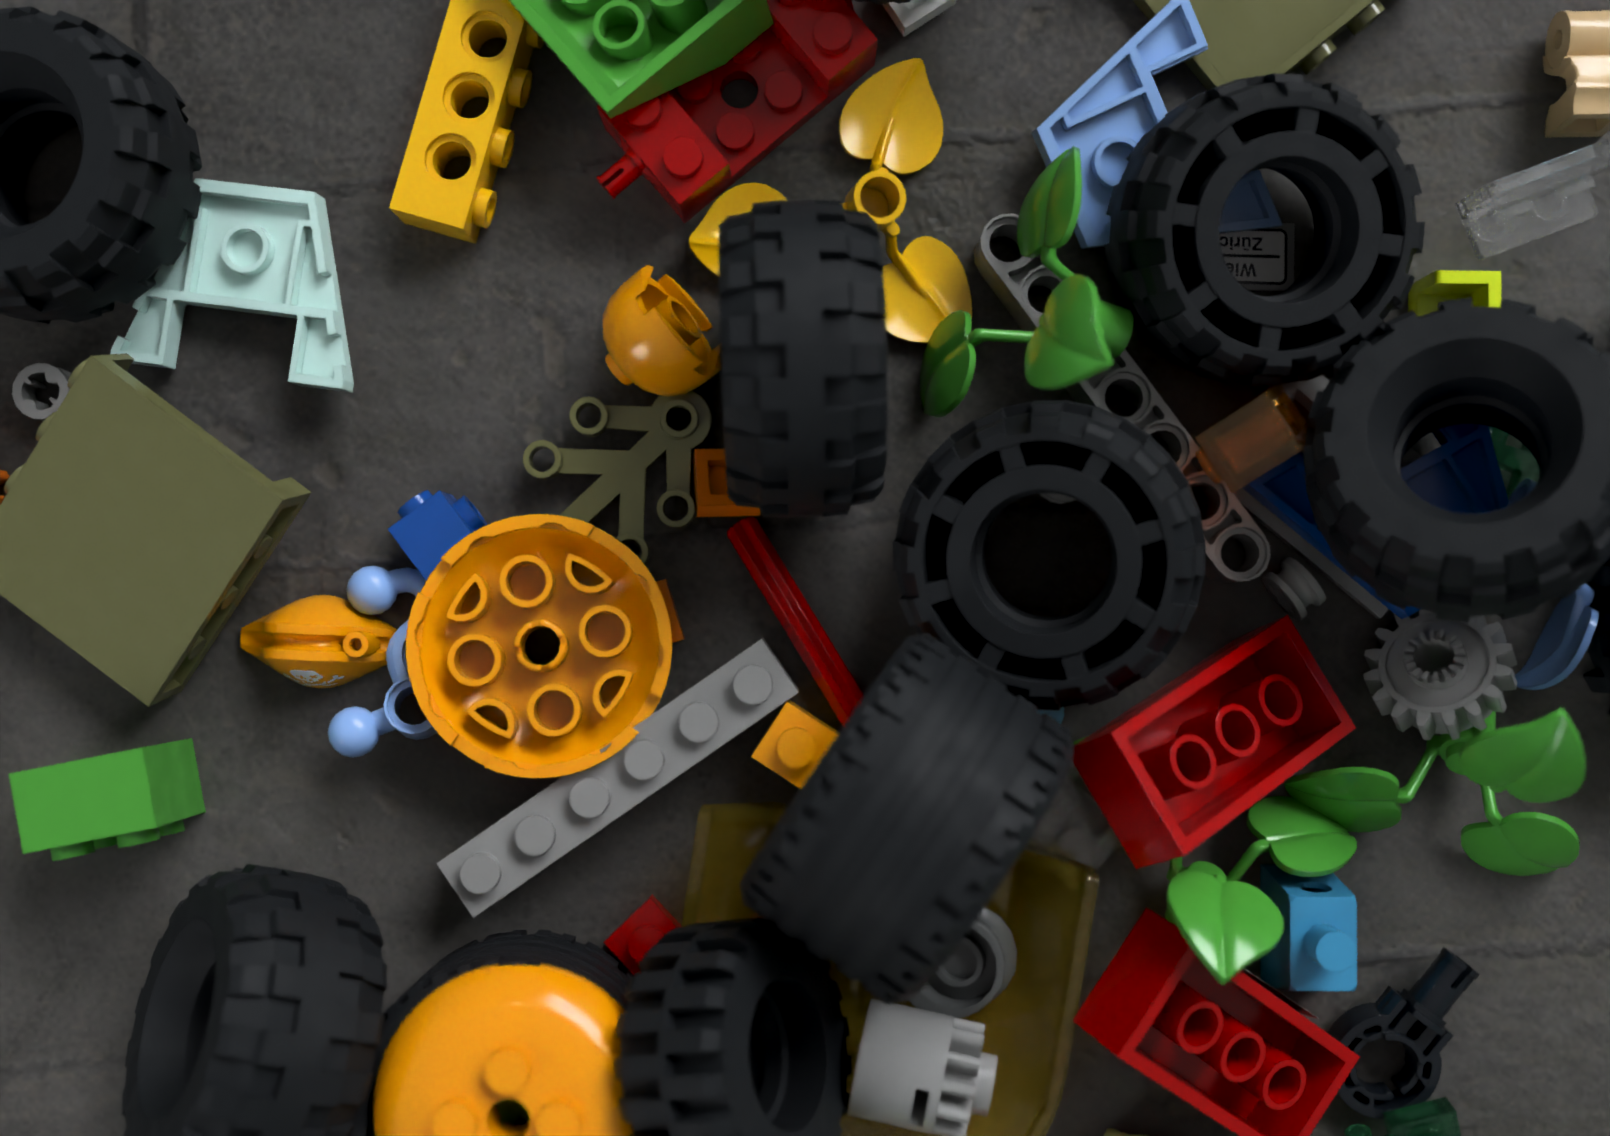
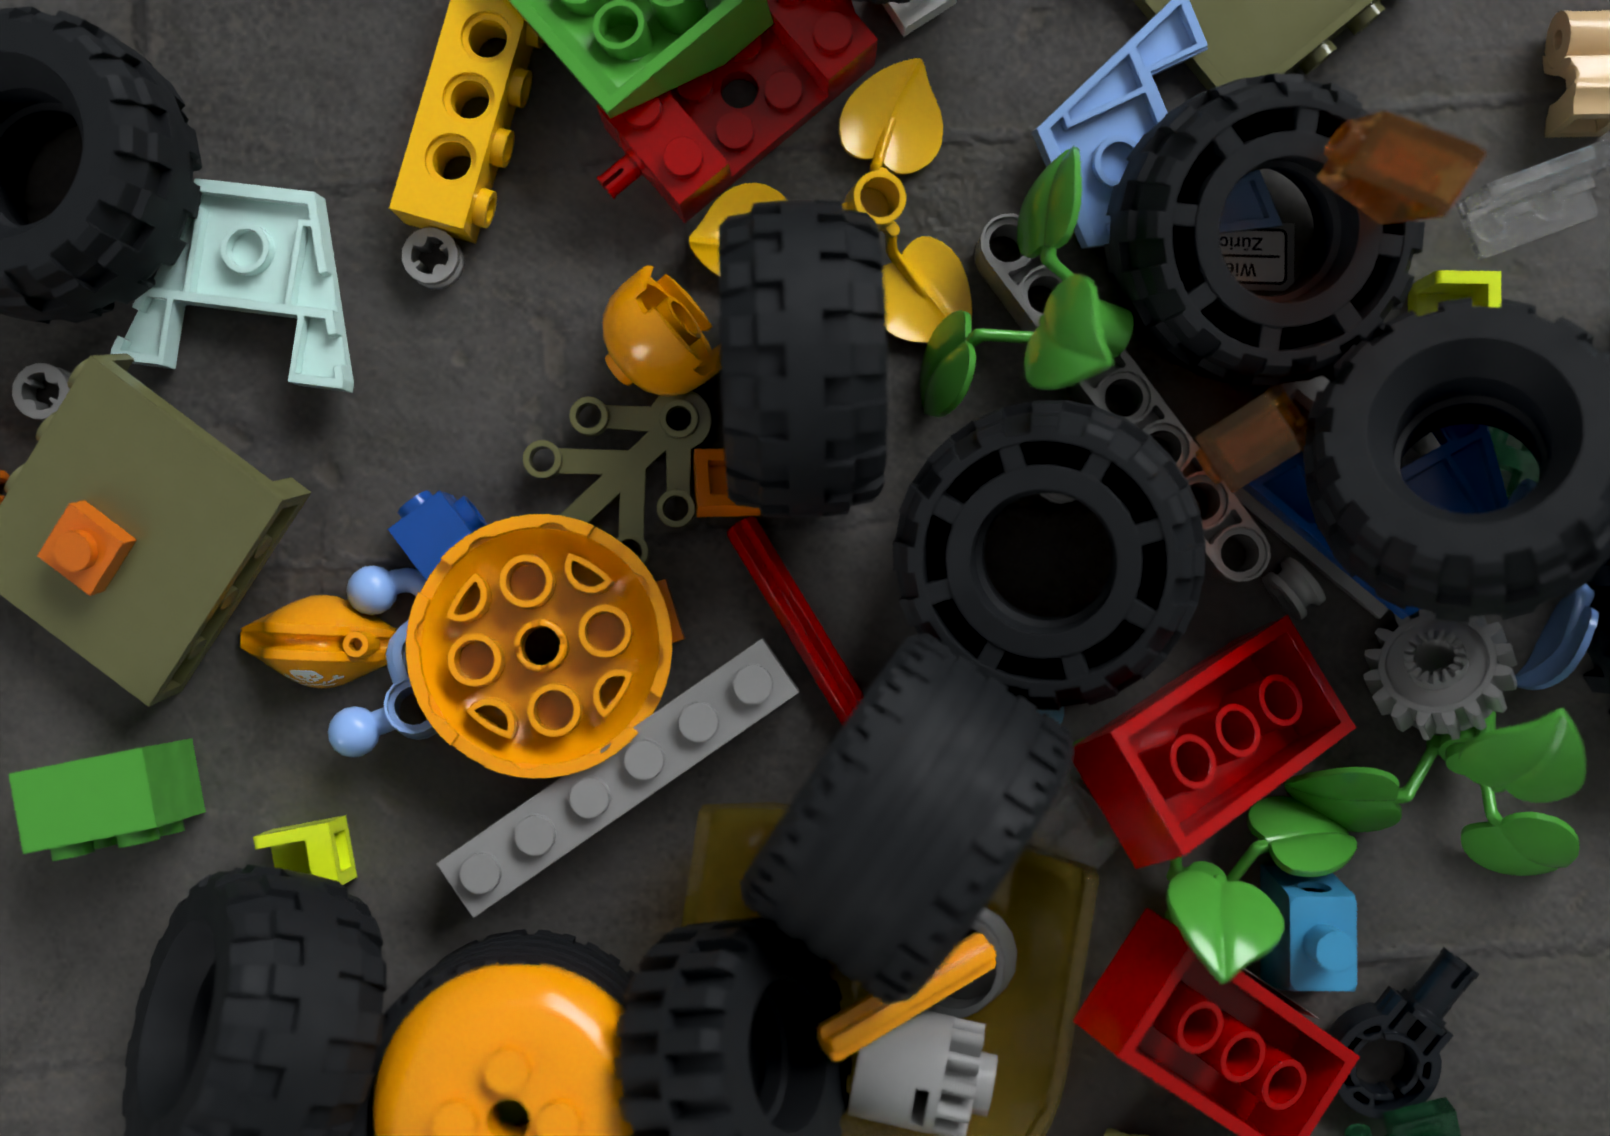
(86, 547): none -> orange plate
(312, 848): none -> neon yellow panel
(423, 242): none -> light grey bush
(640, 932): red plate -> none
(794, 743): light orange brick -> none
(872, 1018): none -> light orange axle
(1398, 167): none -> clear orange slope

